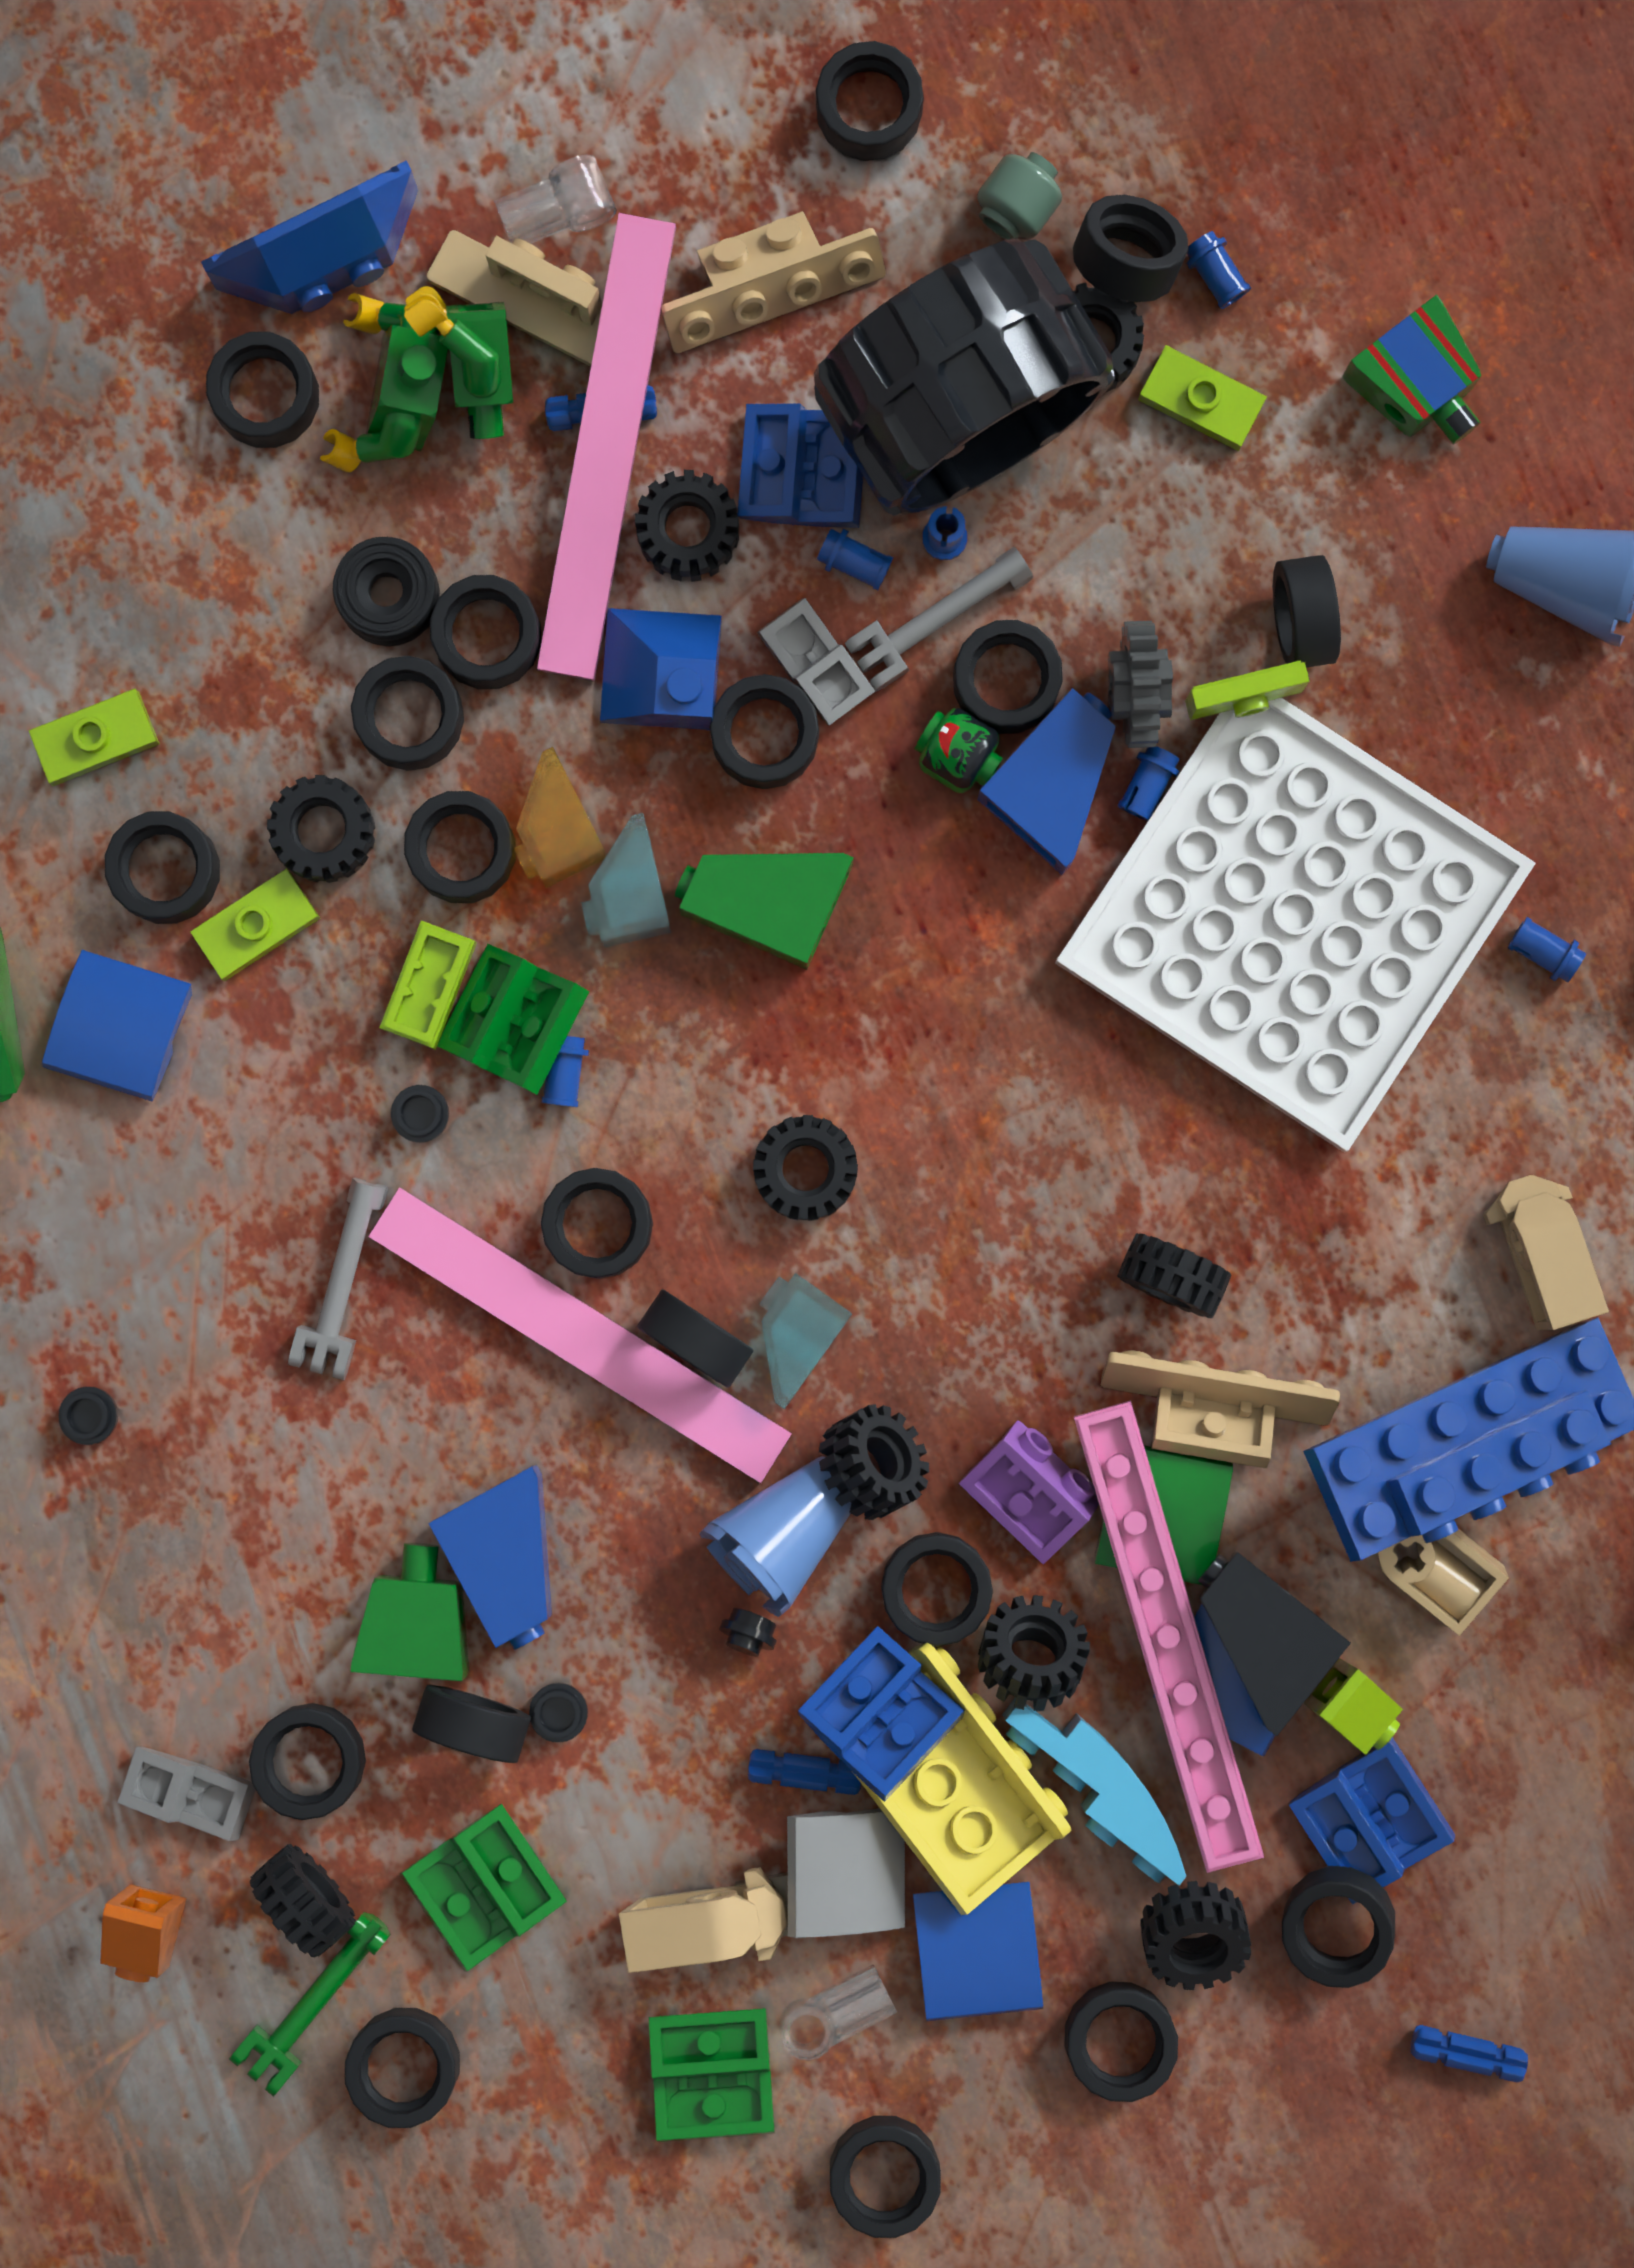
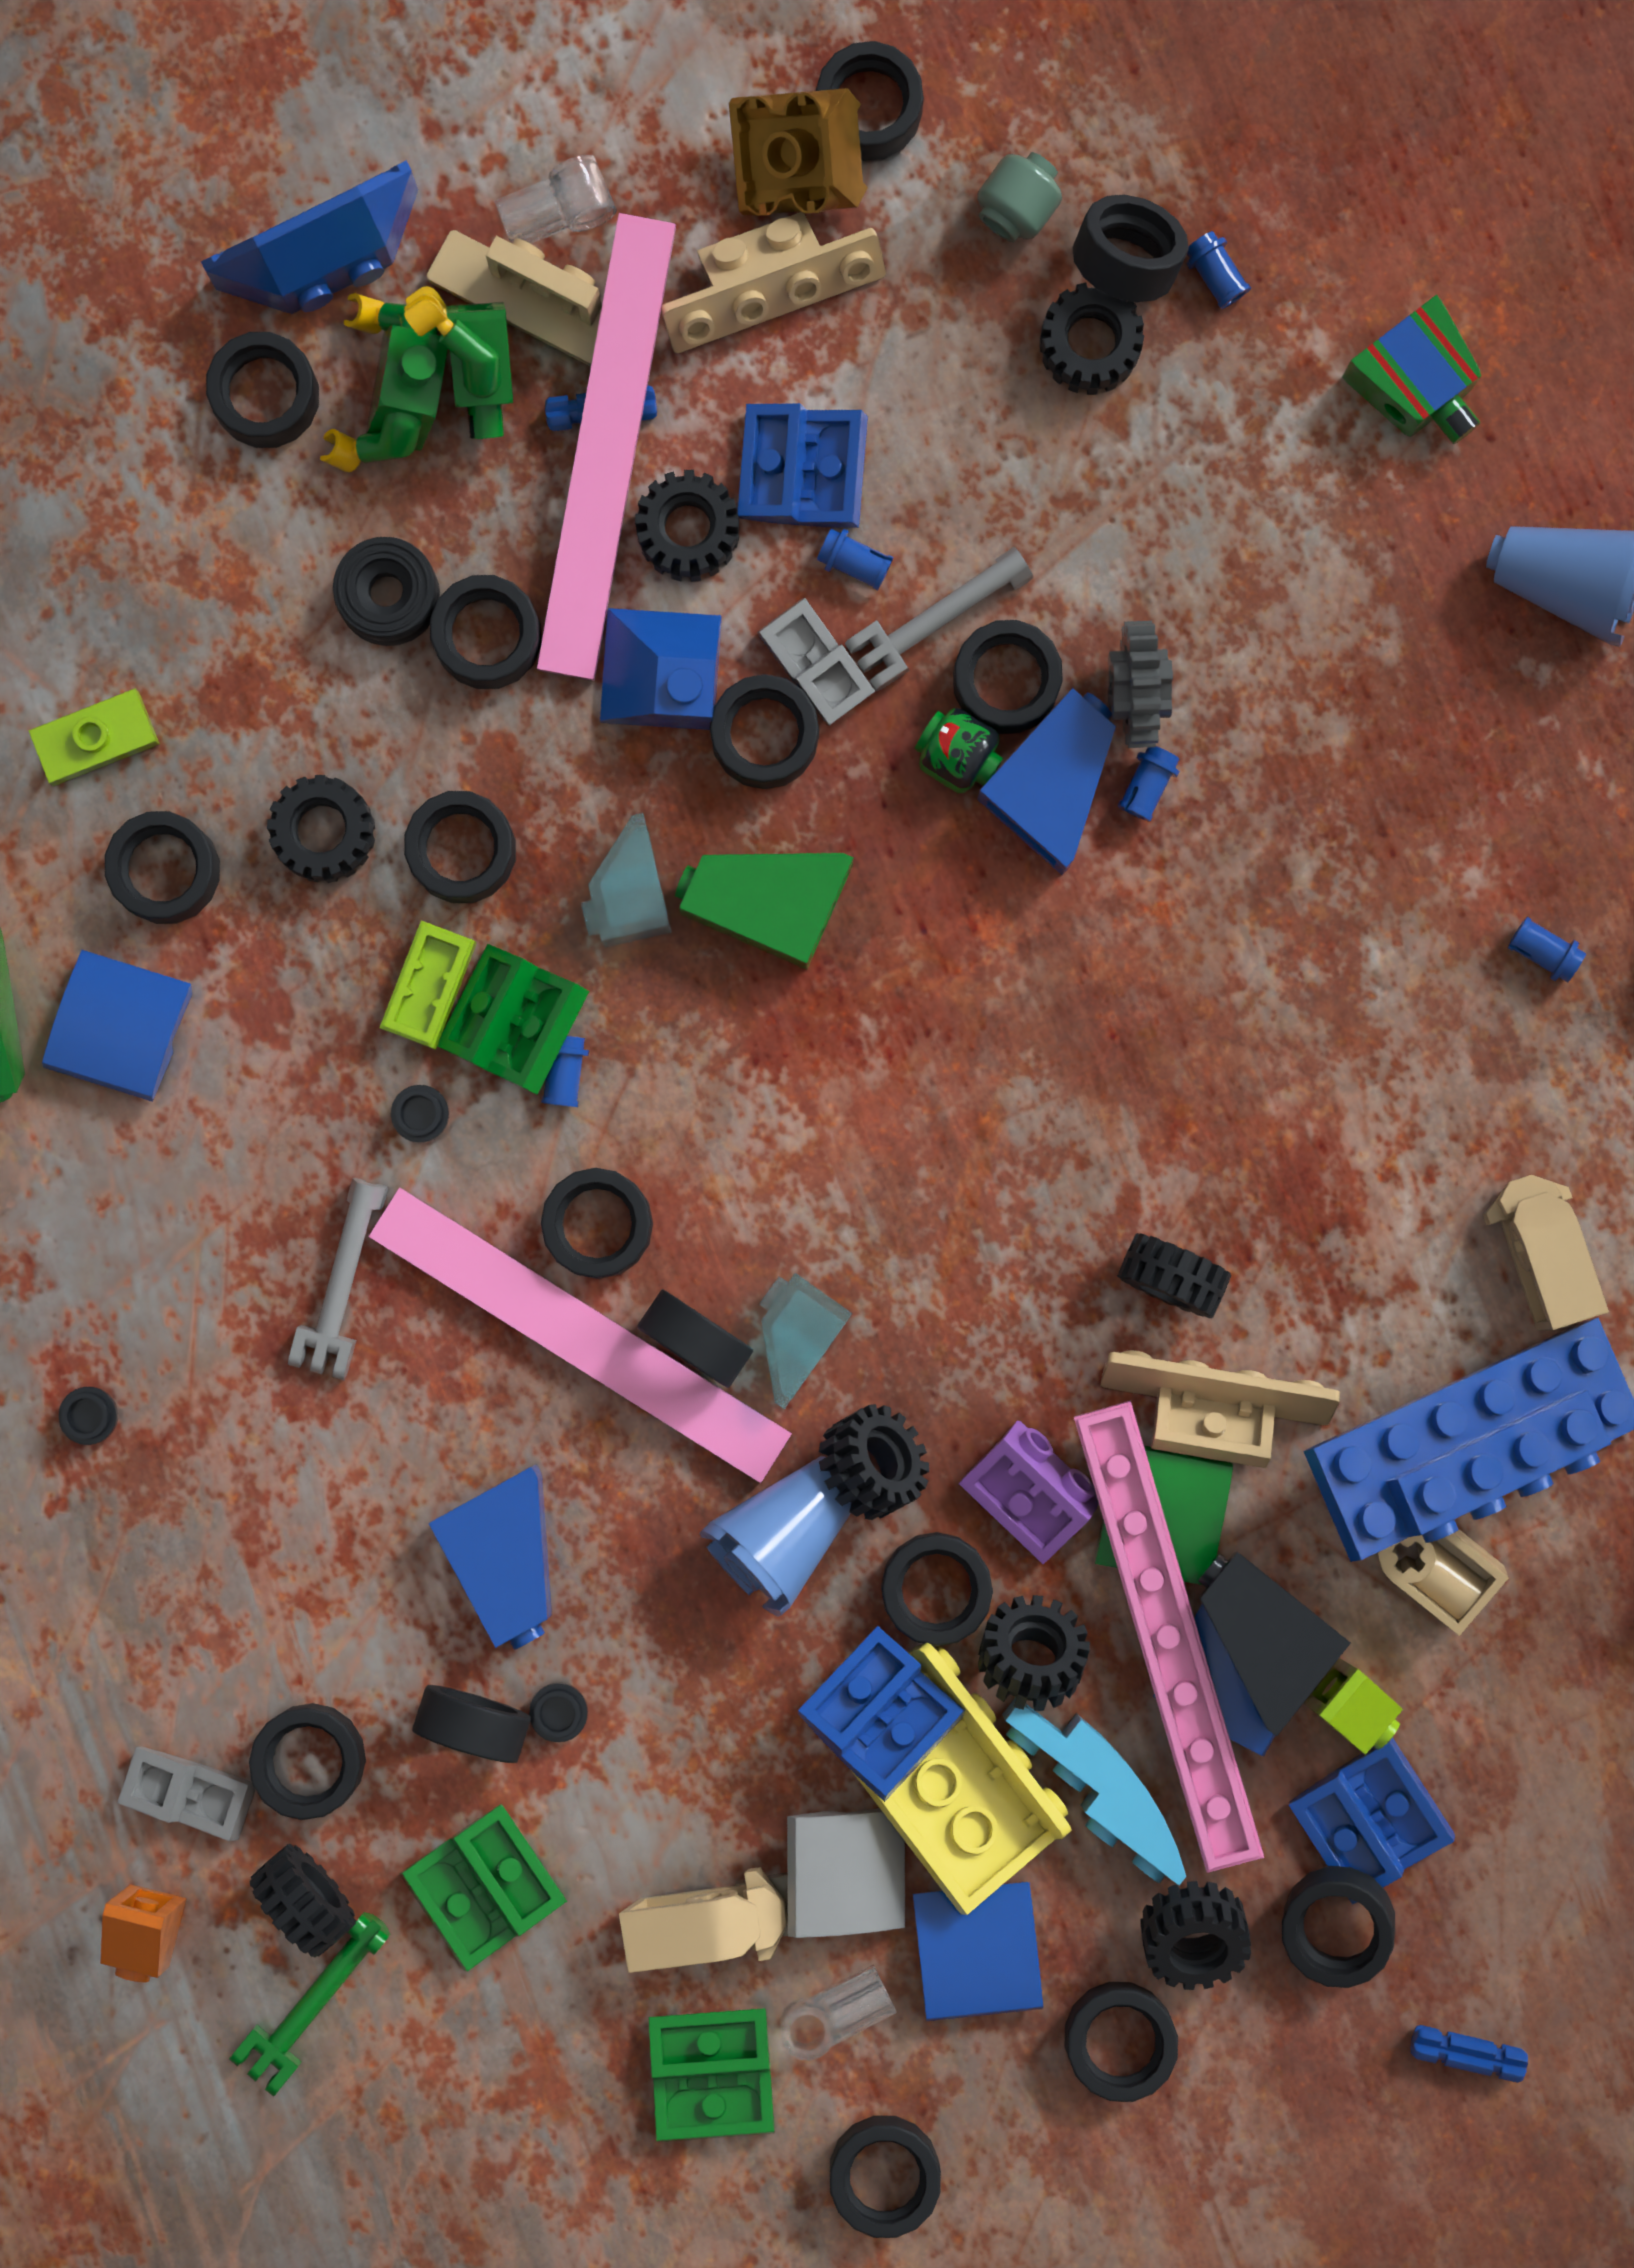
(255, 925): lime plate -> none
(369, 2100): black tyre -> none
(385, 675): black tyre -> none
(414, 1622): green torso -> none
(555, 826): clear yellow slope -> none
(748, 1632): black plate -> none
(797, 152): none -> pearl gold slope
(802, 1772): blue axle -> none
(805, 1132): black tyre -> none
(932, 538): blue pin -> none
(963, 375): black wheel -> none
(1202, 398): lime plate -> none
(1247, 692): lime plate -> none
(1296, 916): white plate -> none
(1306, 611): black tyre -> none

